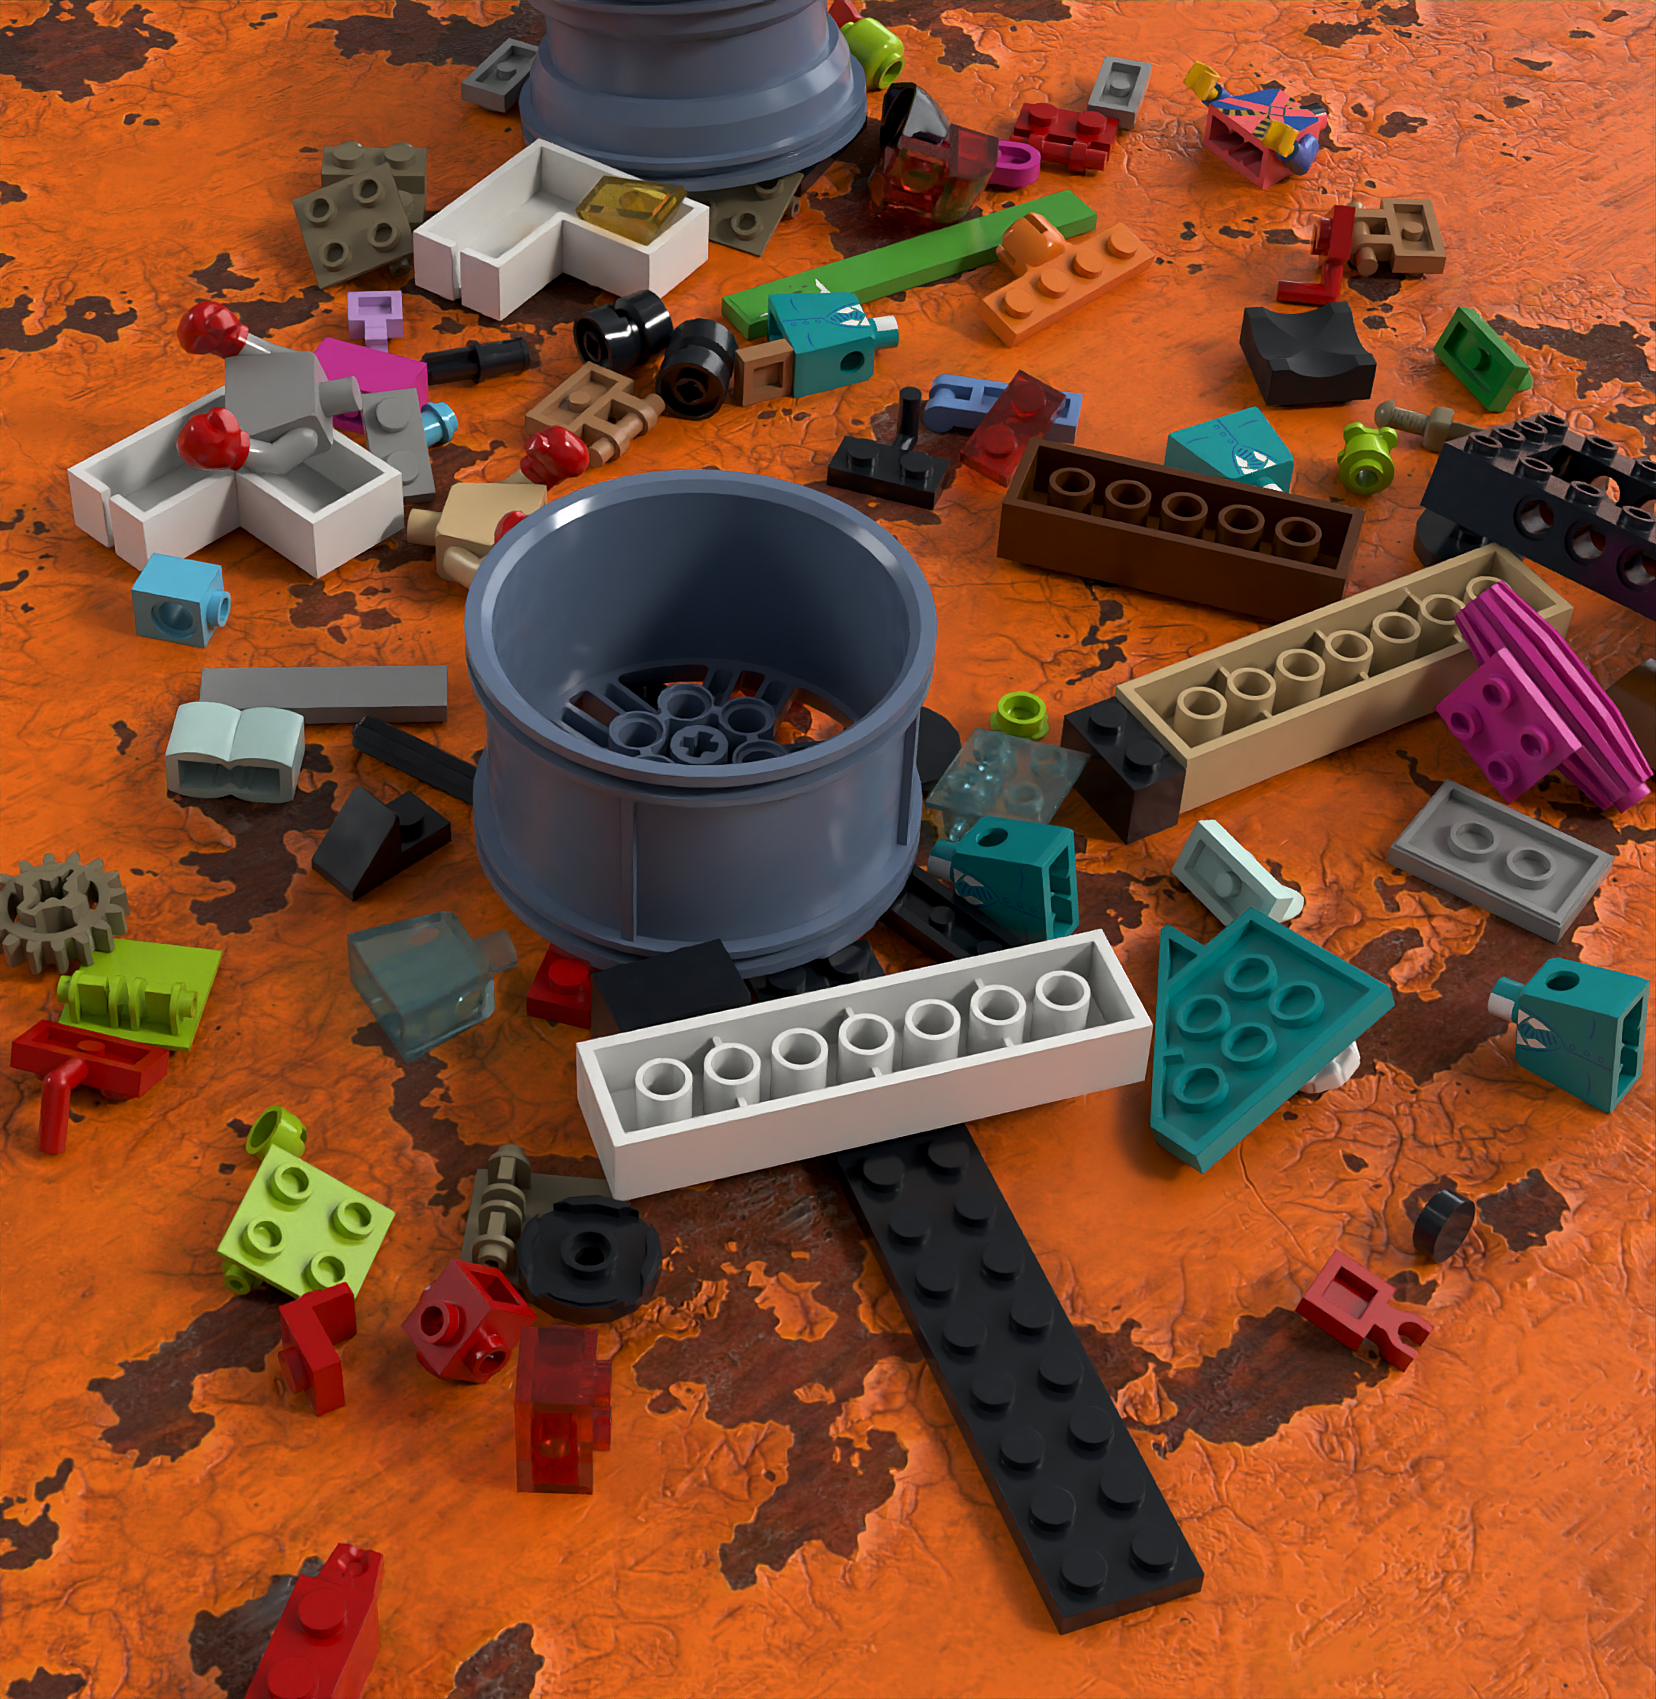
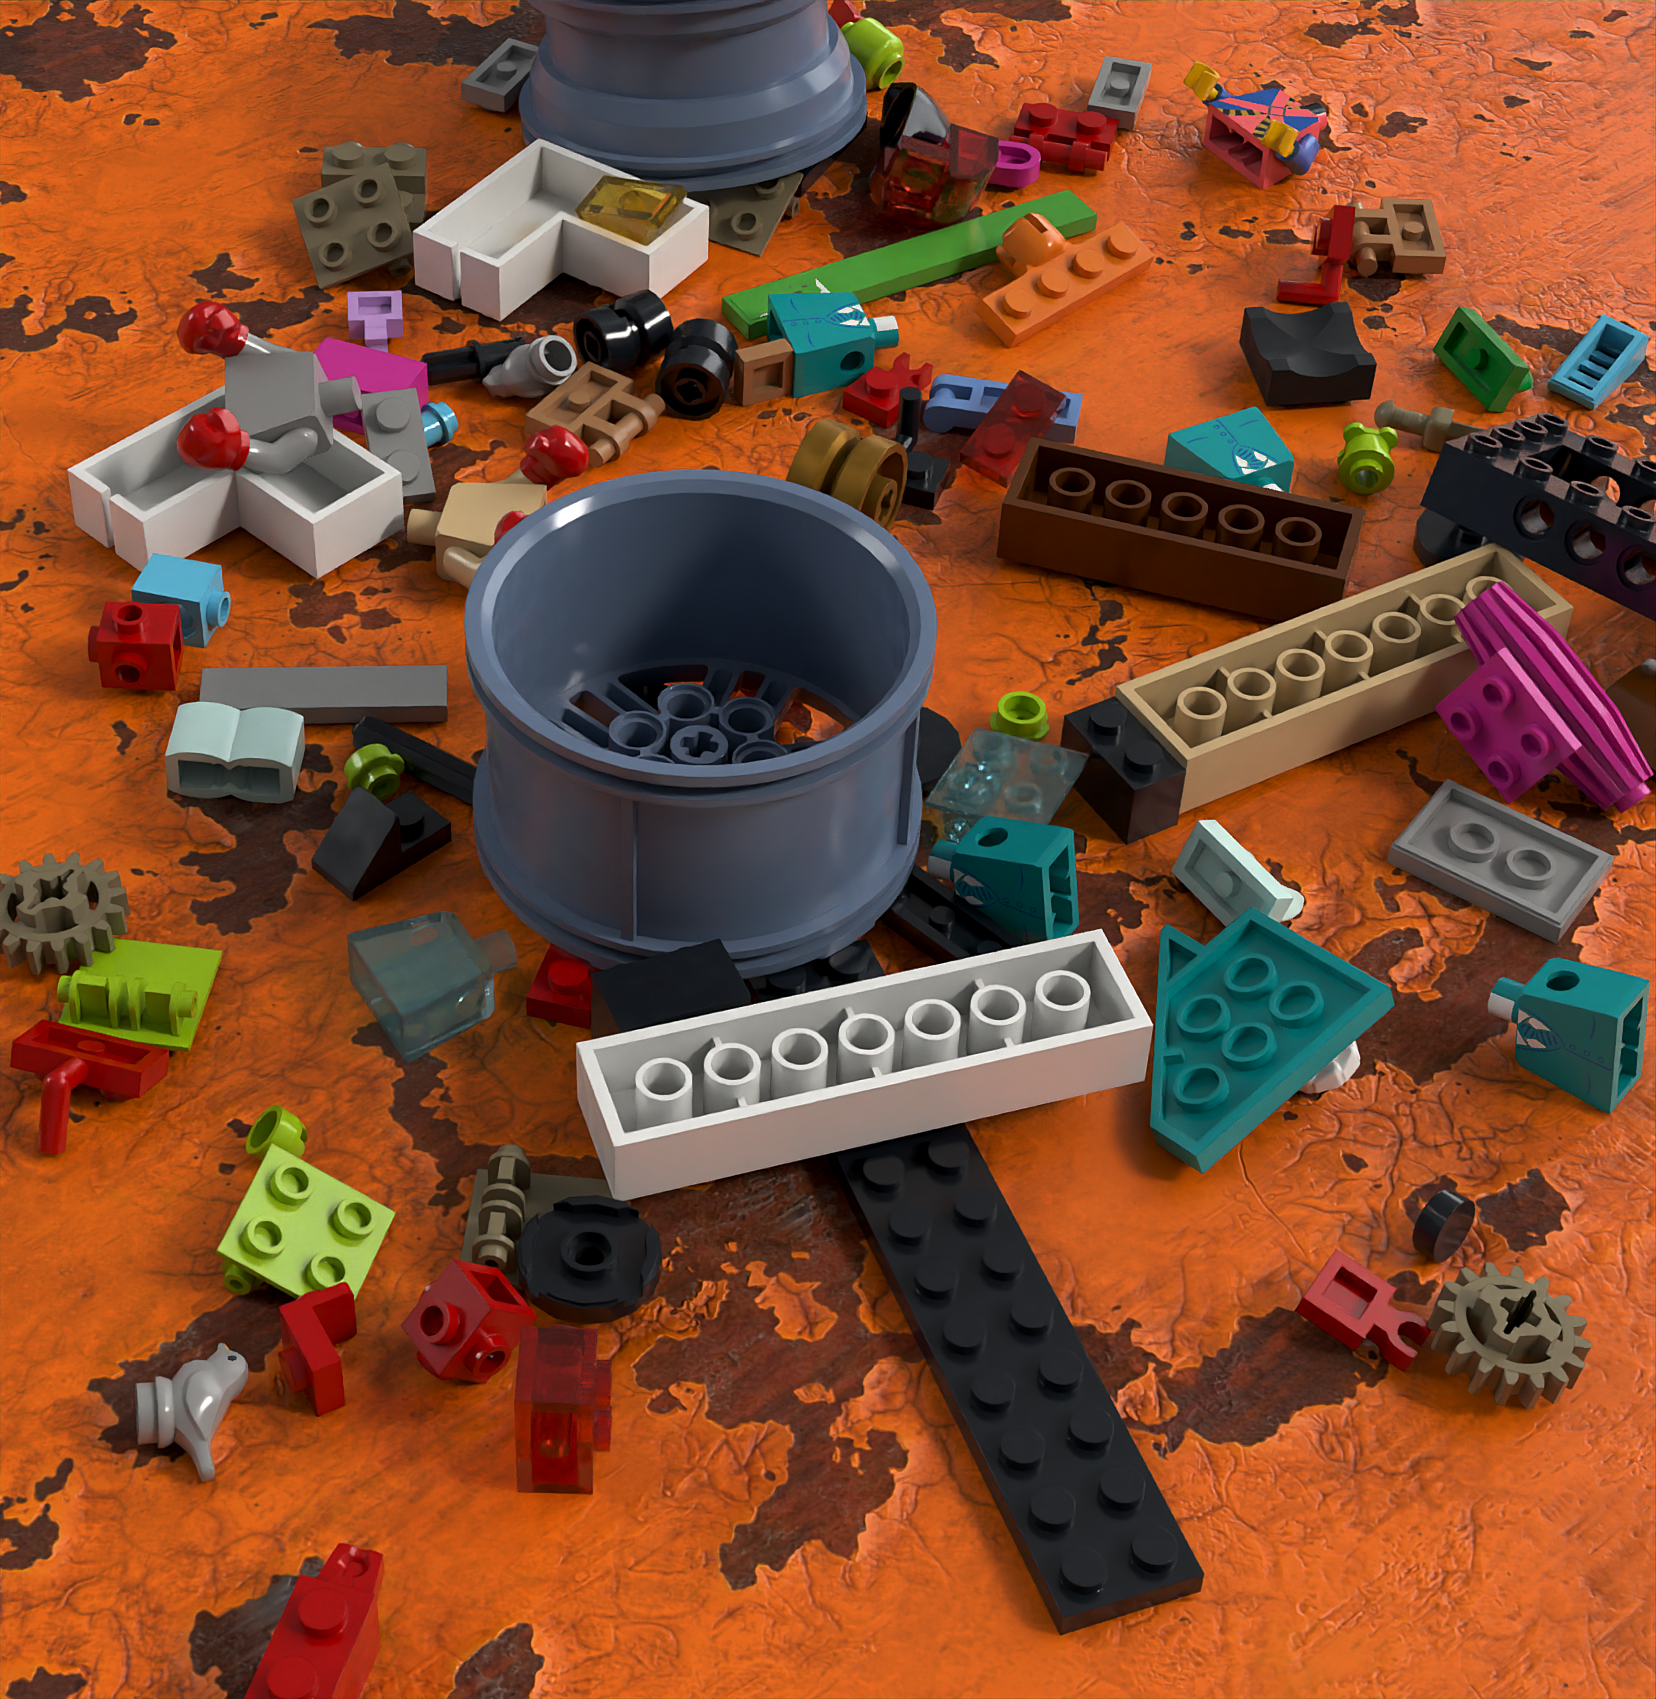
(138, 645): none -> red brick
(190, 1405): none -> light grey animal
(374, 770): none -> lime plate
(533, 369): none -> light grey animal
(859, 472): none -> pearl gold wheel
(877, 391): none -> red plate
(1509, 1335): none -> dark tan gear
(1612, 338): none -> medium azure slope

